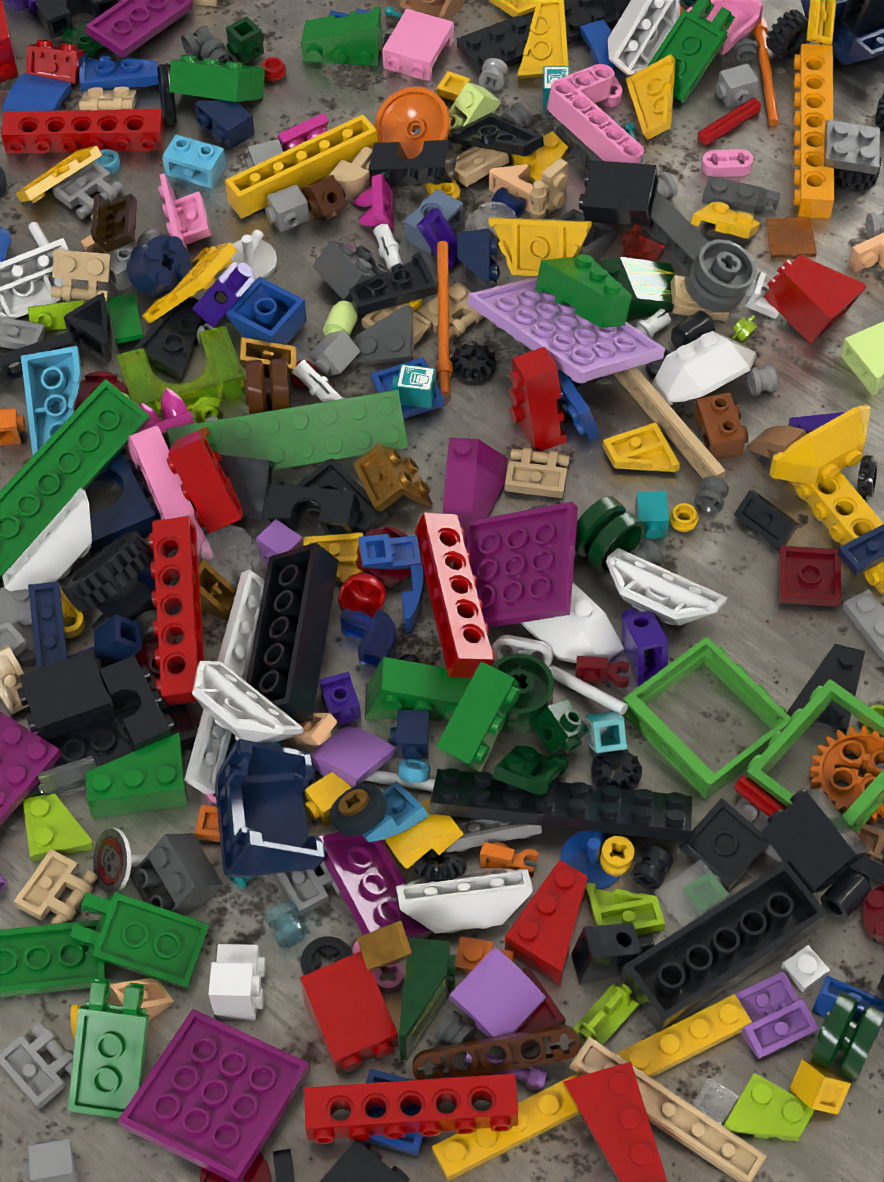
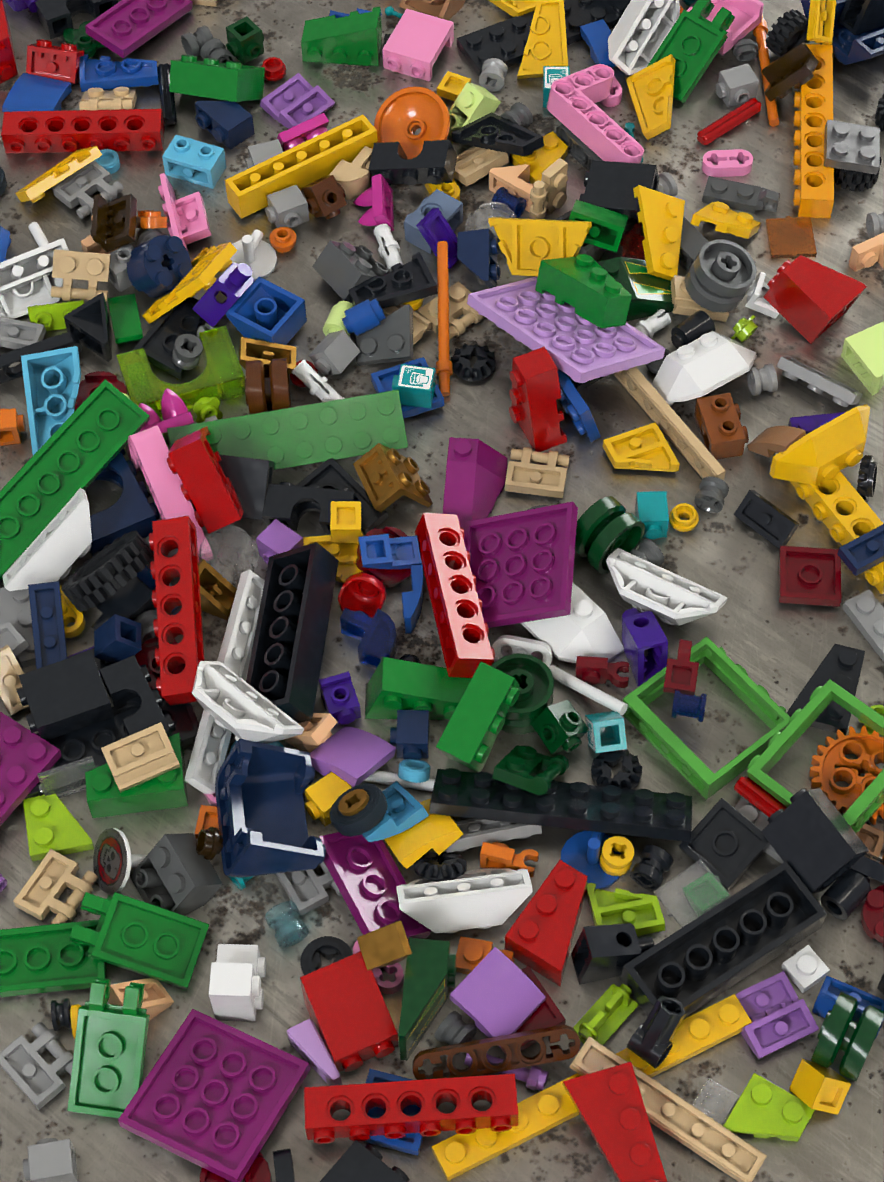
(61, 1014): none -> black bush
(140, 757): none -> tan plate
(150, 219): none -> orange plate
(183, 358): none -> dark grey wheel
(209, 843): none -> dark brown plate
(283, 239): none -> orange plate
(296, 102): none -> medium lavender slope
(310, 1046): none -> lavender slope
(345, 521): none -> yellow panel
(363, 317): none -> blue brick
(606, 224): none -> green brick
(654, 1036): none -> black piece
(662, 230): none -> yellow wing
(681, 672): none -> dark red plate
(689, 705): none -> clear blue bush
(788, 70): none -> dark brown bracket
(819, 381): none -> light grey plate

